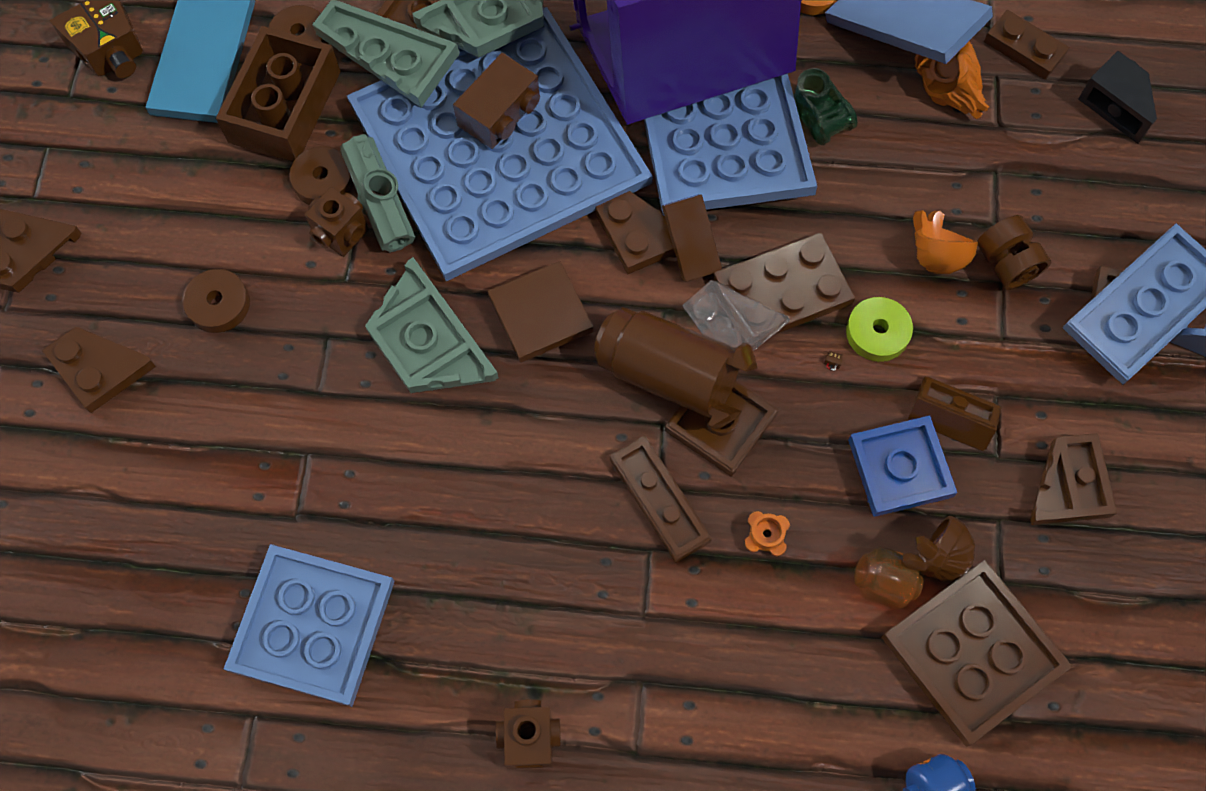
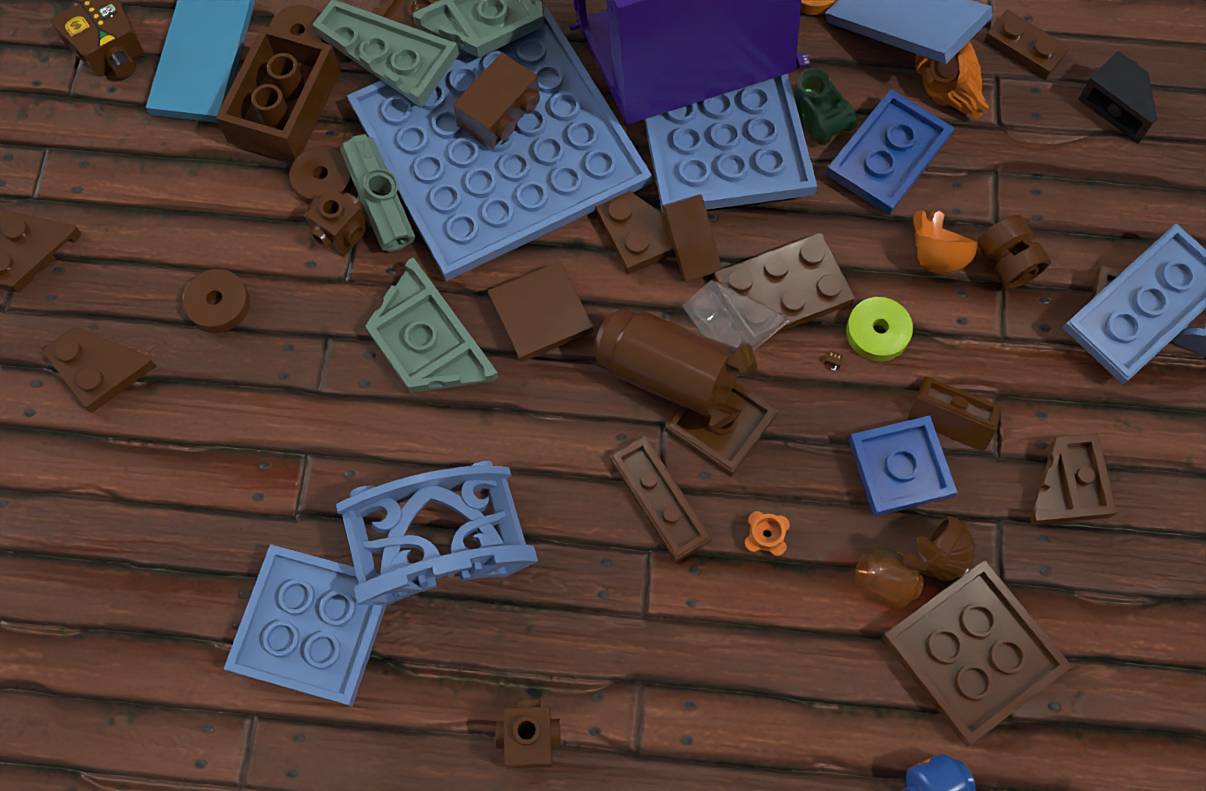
(398, 578): none -> medium blue fence
(802, 60): none -> dark purple piece
(889, 151): none -> blue plate

